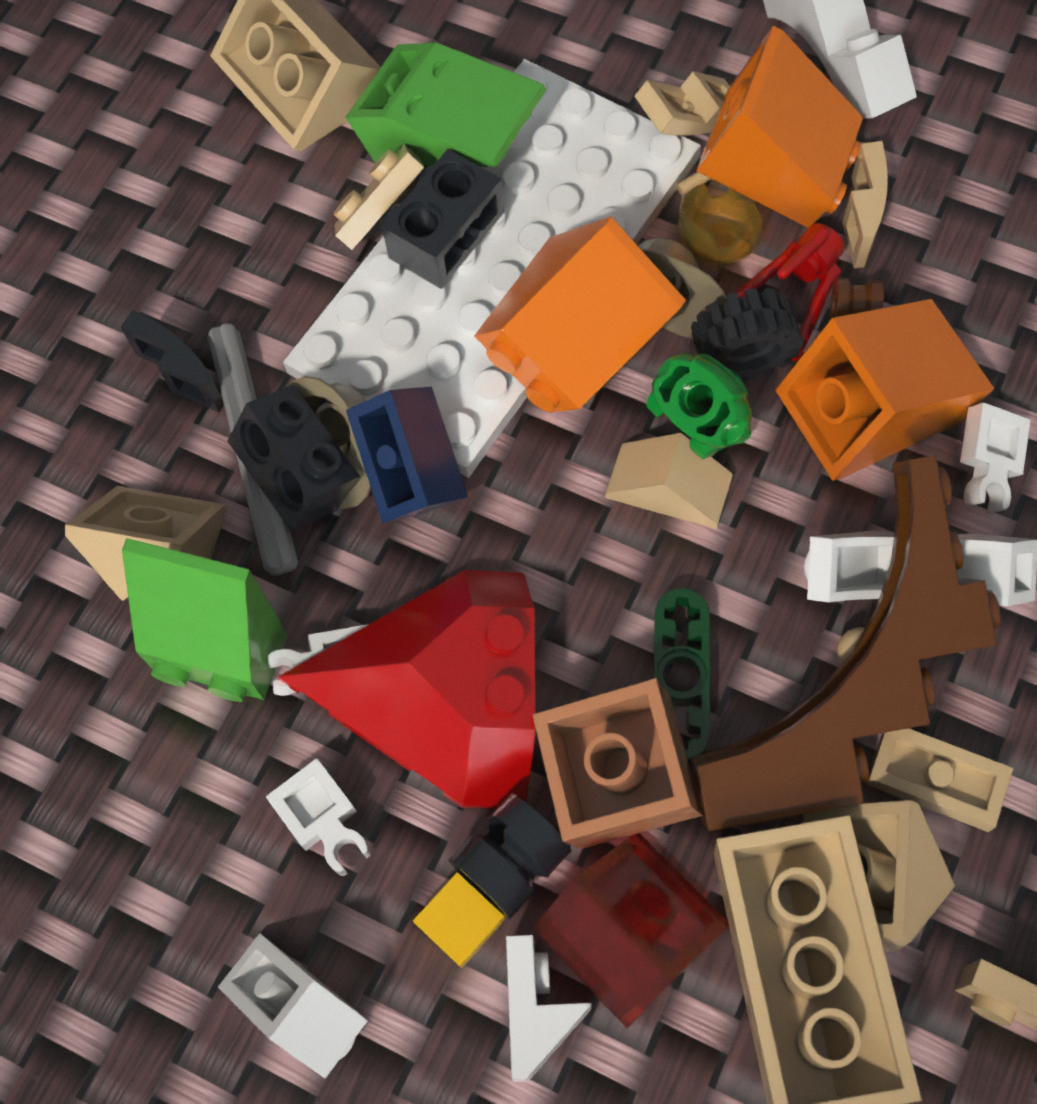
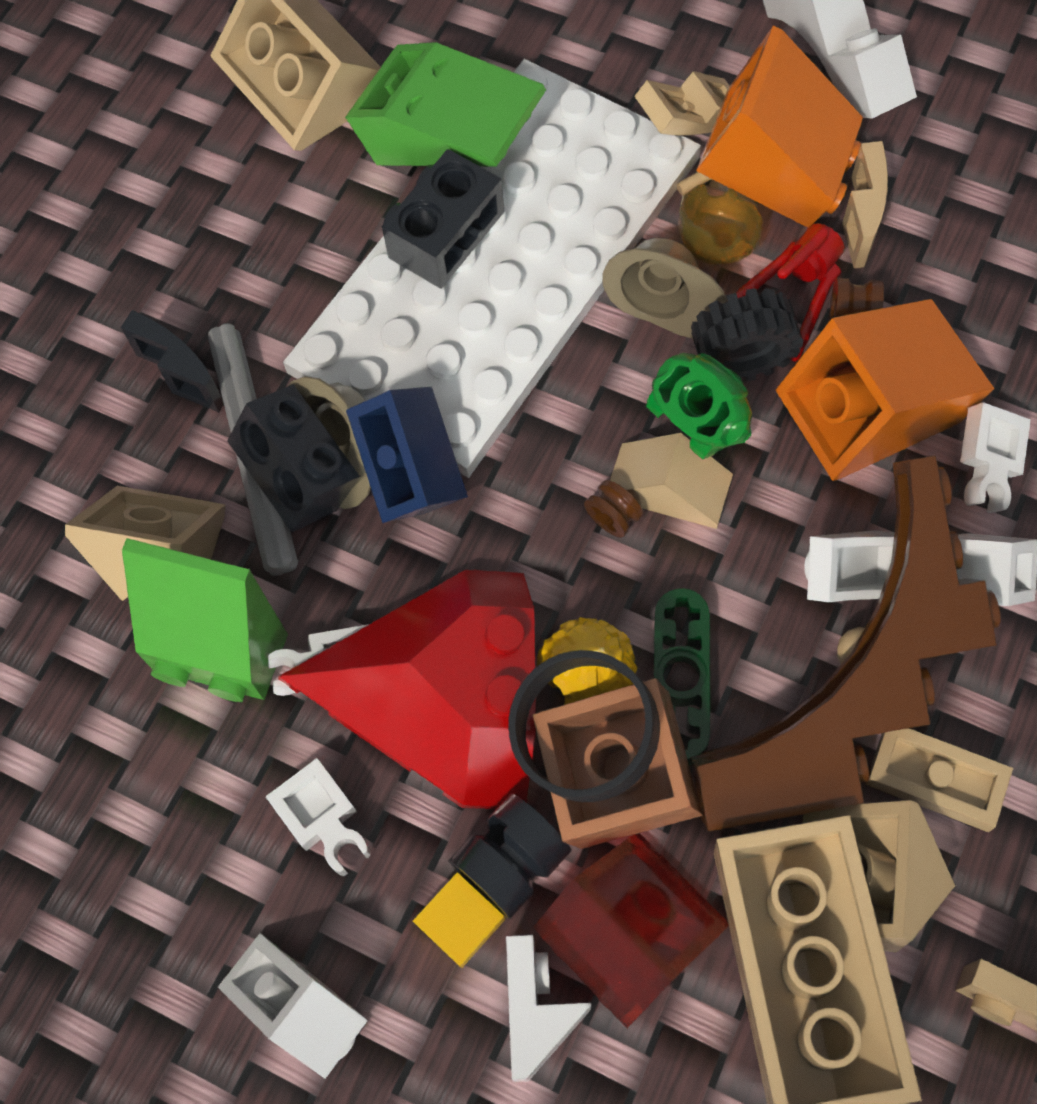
(361, 211): tan plate -> none
(530, 689): none -> black tyre
(578, 315): orange slope -> none
(591, 636): none -> yellow piece
(613, 508): none -> reddish brown bush

